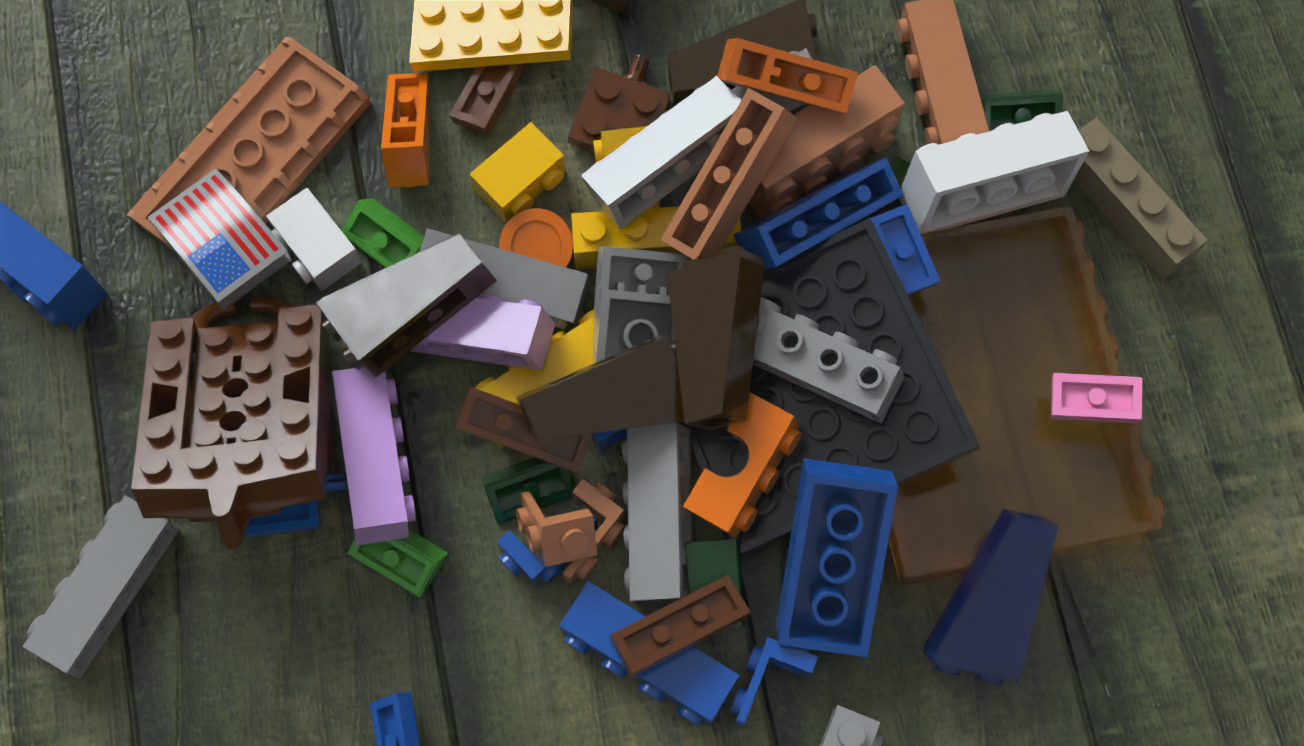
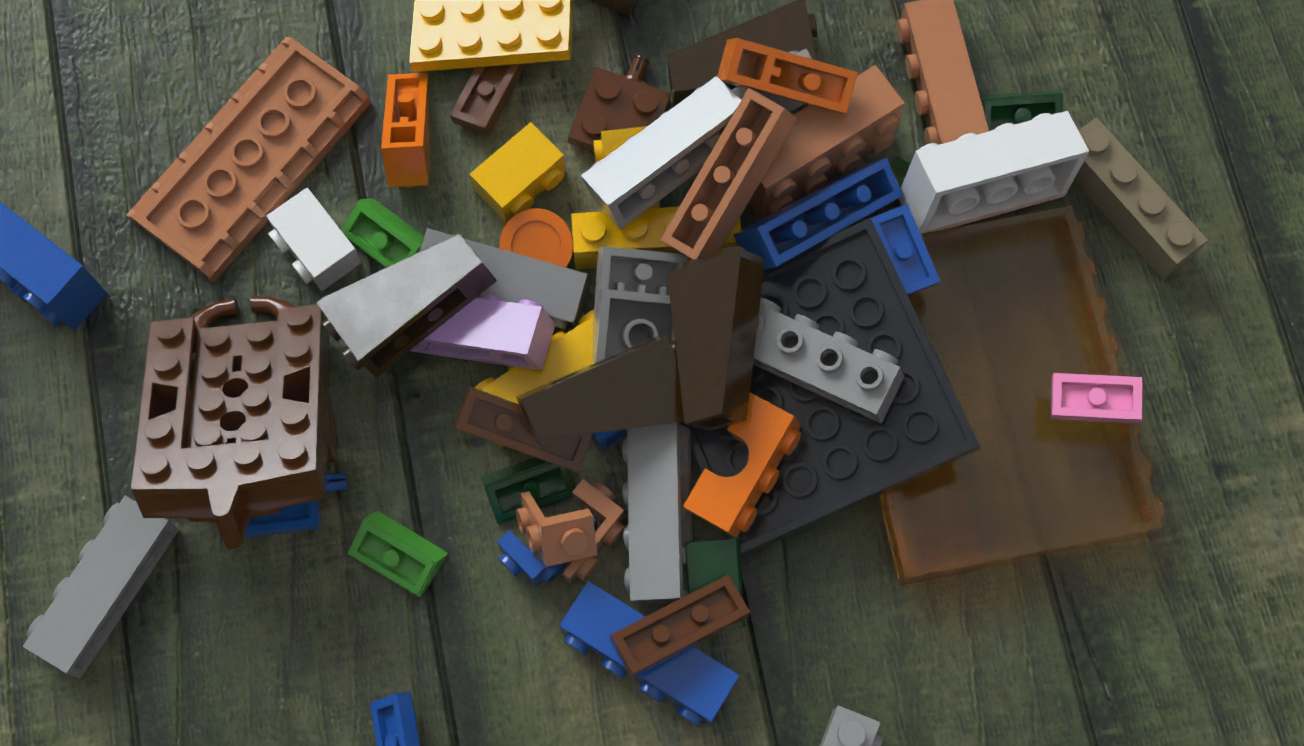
(220, 238): slope -> none
(371, 456): lavender brick -> none
(786, 657): blue bracket -> none
(836, 557): blue brick -> none
(996, 601): clear blue slope -> none

